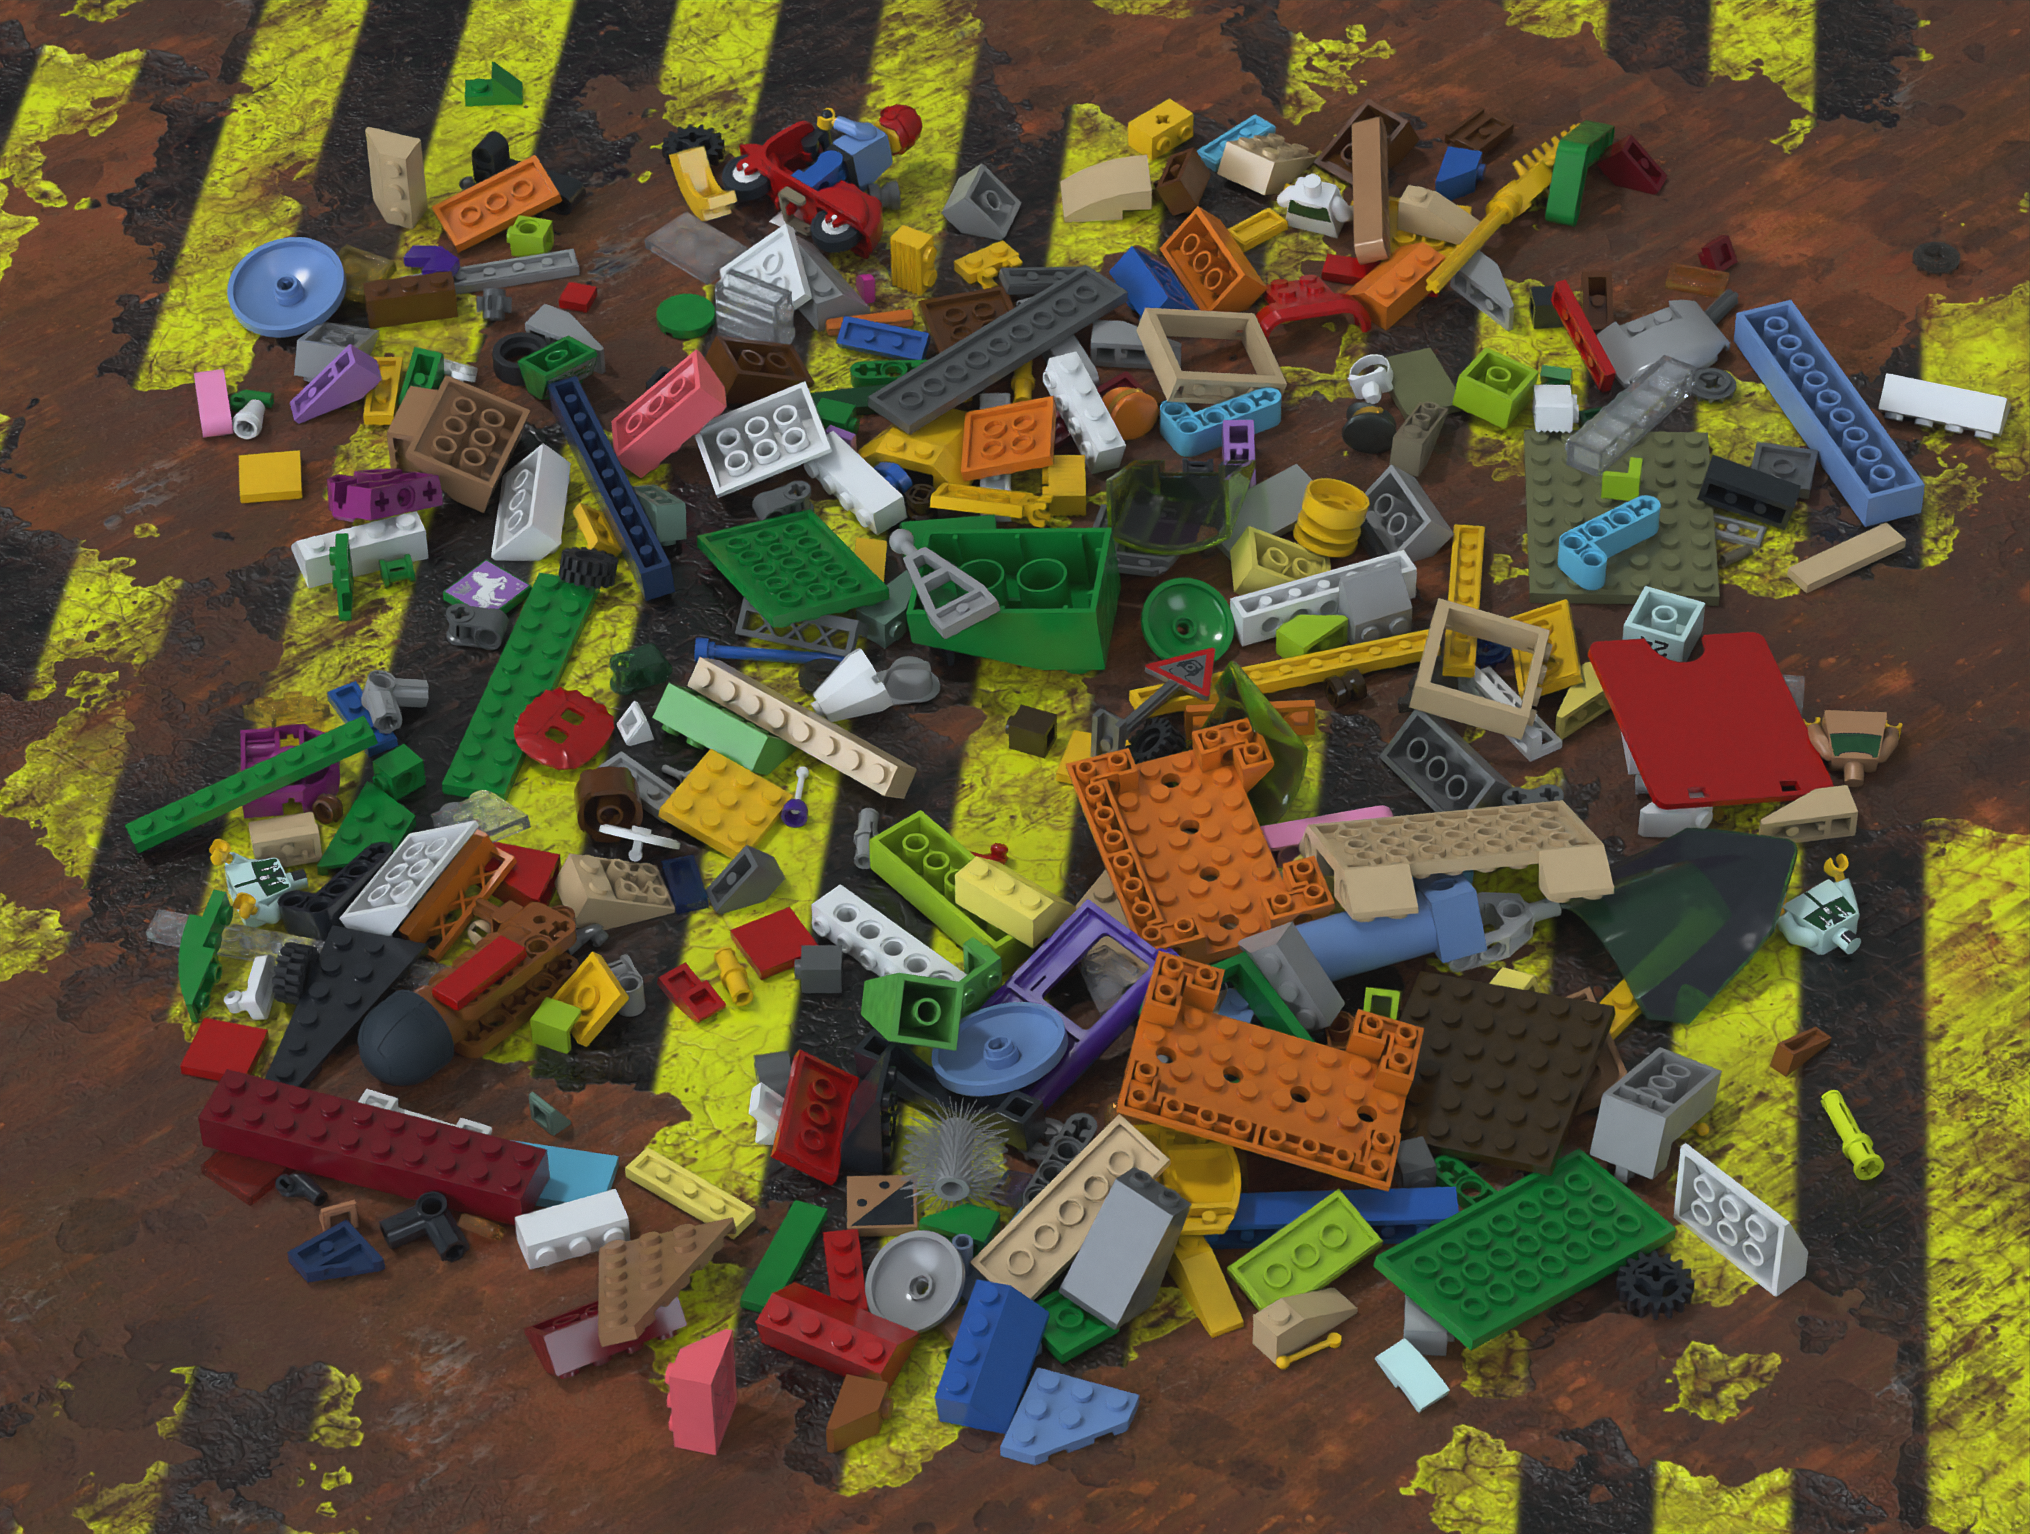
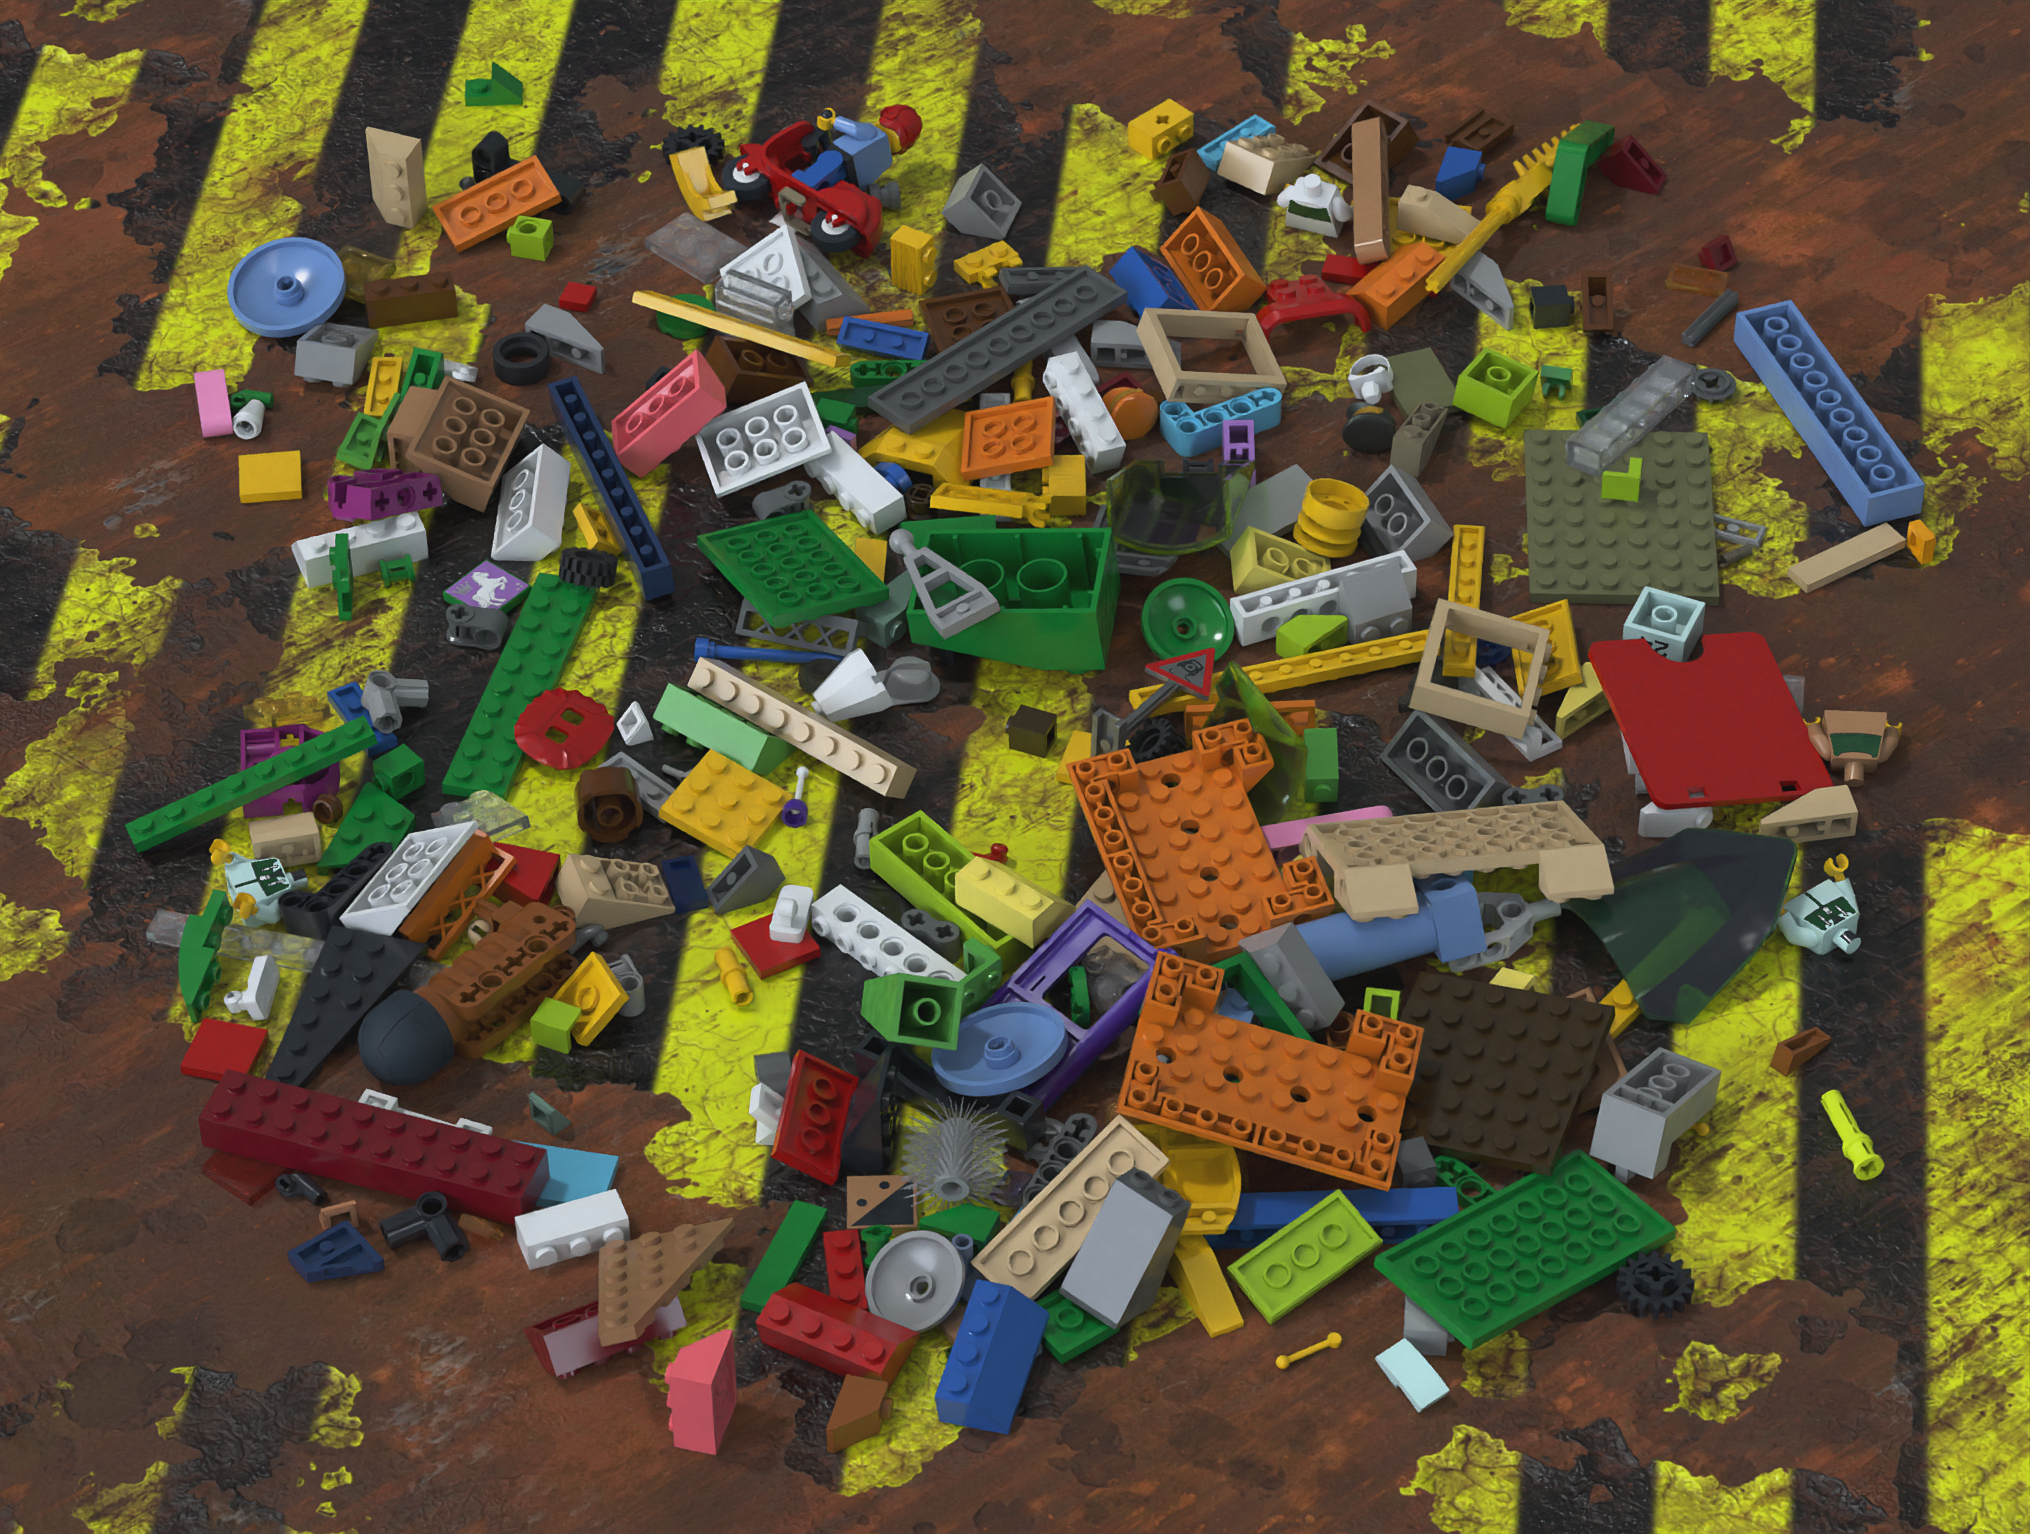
(293, 971): black tyre -> none
(338, 384): medium lavender slope -> none
(367, 437): none -> bright green bracket
(431, 259): dark purple tile -> none
(479, 973): red tile -> none
(494, 304): dark grey gear -> none
(515, 271): light grey tile -> none
(556, 362): green slope -> none
(639, 836): white shield -> none
(640, 668): clear green piece -> none
(664, 513): sand green slope -> none
(688, 1190): light yellow plate -> none
(689, 994): red slope -> none
(742, 328): none -> yellow tile
(791, 914): none -> white piece
(820, 968): dark grey brick -> none
(866, 287): dark pink tile -> none
(876, 1238): none -> green bush
(938, 935): none -> dark grey axle
(1063, 1415): medium blue plate -> none
(1079, 997): none -> green tile
(1107, 190): tan slope -> none
(1258, 229): yellow tile -> none
(1298, 1321): tan slope -> none
(1321, 770): none -> bright green slope
(1345, 688): dark brown wheel -> none
(1554, 408): white brick -> none
(1583, 336): red tile -> none
(1586, 547): medium azure beam -> none
(1676, 331): light grey slope -> none
(1737, 1224): white slope -> none
(1749, 492): black brick -> none
(1787, 463): flat silver plate -> none
(1921, 541): none -> light orange plate
(1925, 256): clear smoke gear -> none
(1944, 405): white slope -> none

